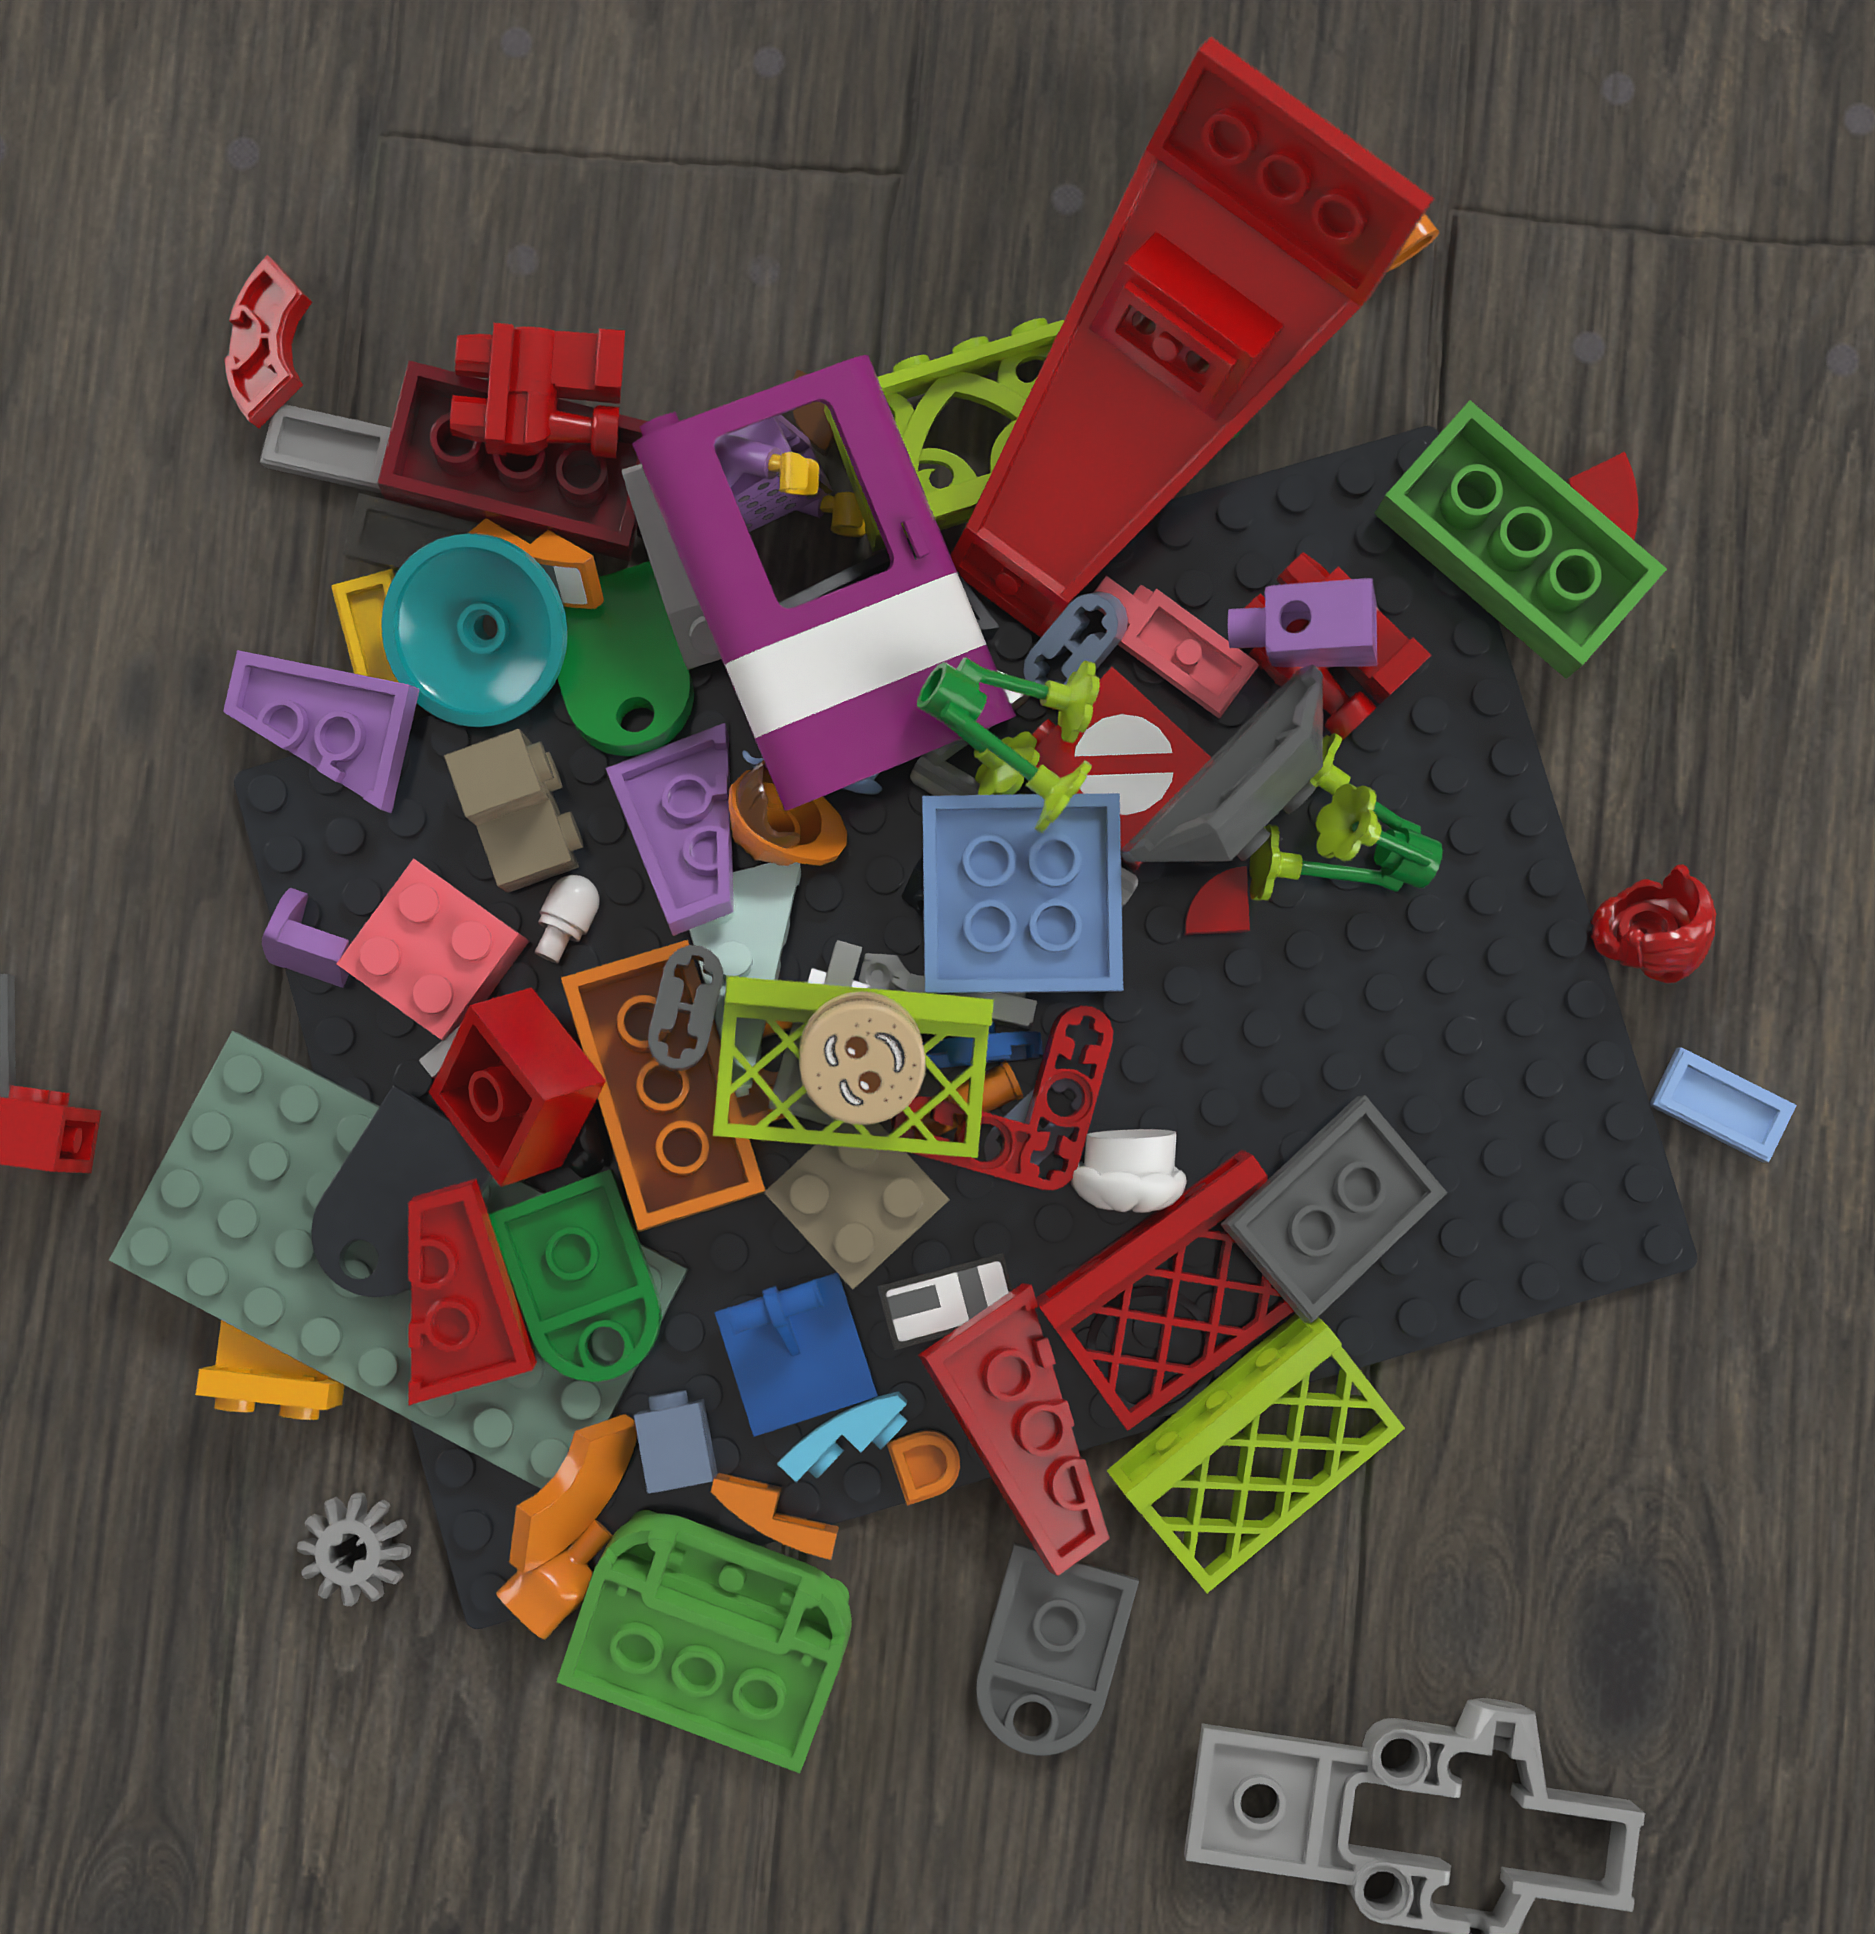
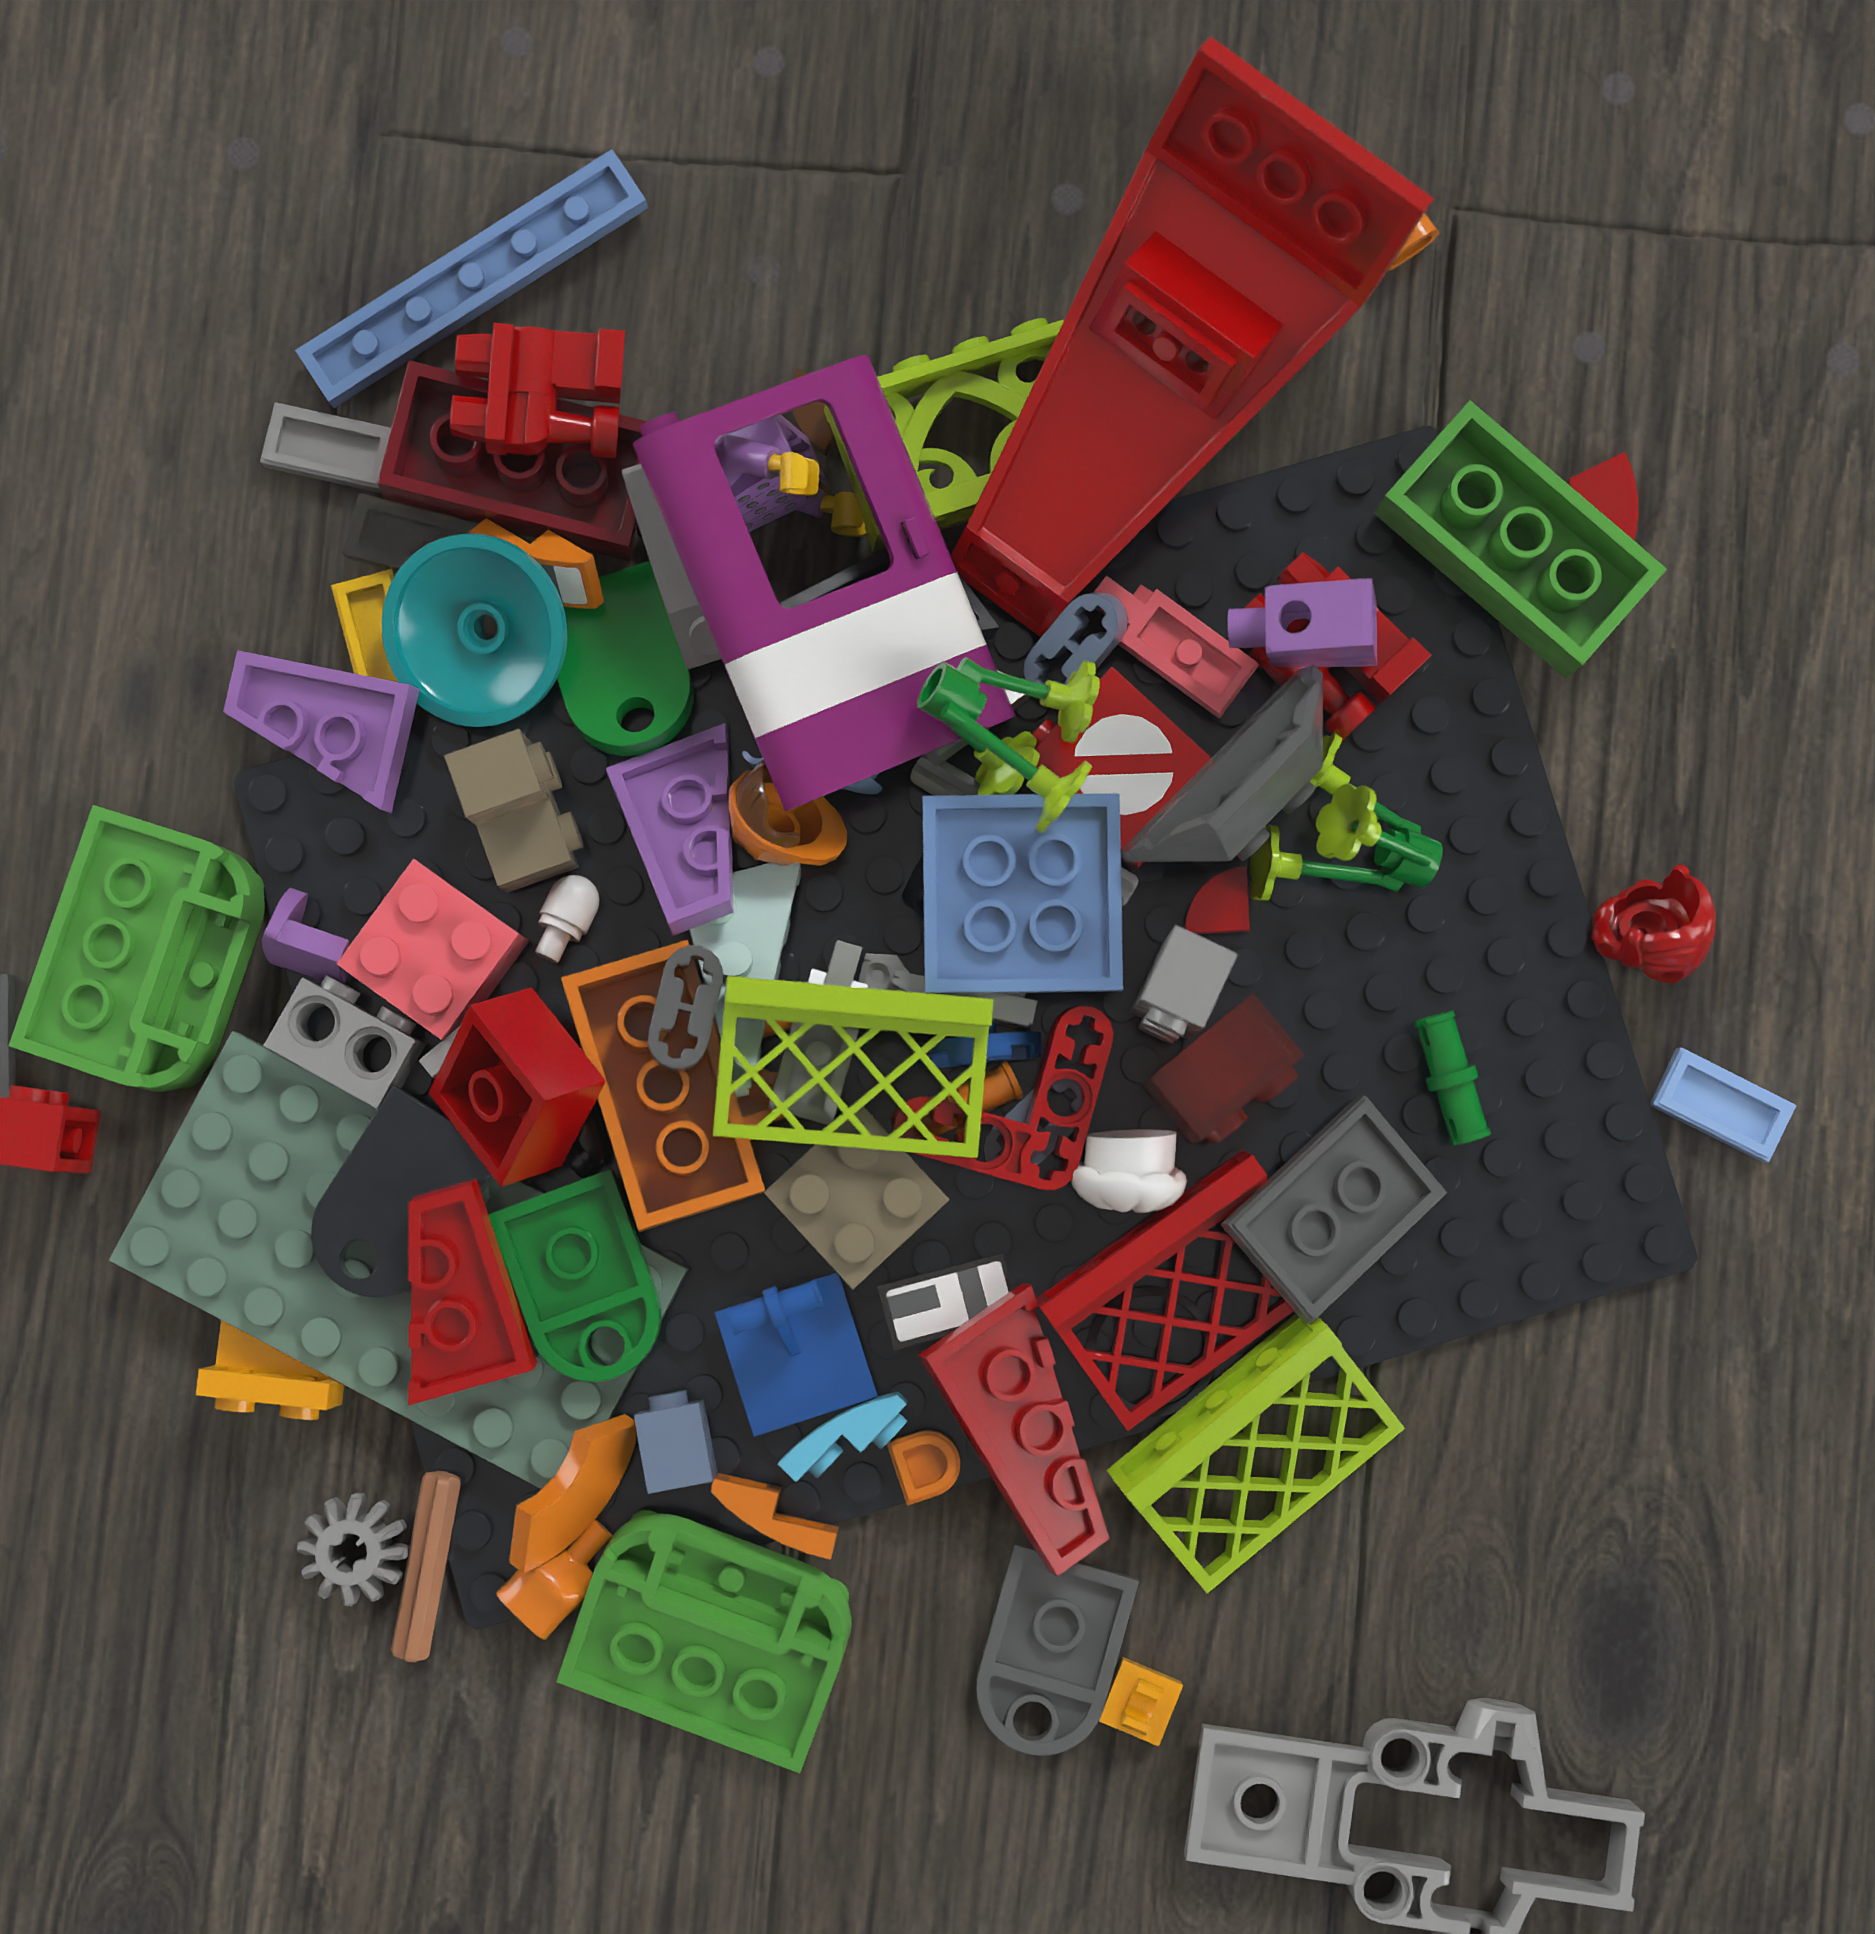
(142, 955): none -> bright green plate
(261, 342): tile -> none
(341, 1053): none -> light grey brick
(426, 1566): none -> nougat axle
(472, 278): none -> medium blue plate
(862, 1058): tan head -> none
(1140, 1701): none -> light orange tile
(1182, 986): none -> light grey brick
(1223, 1070): none -> clear red brick
(1452, 1078): none -> green pin

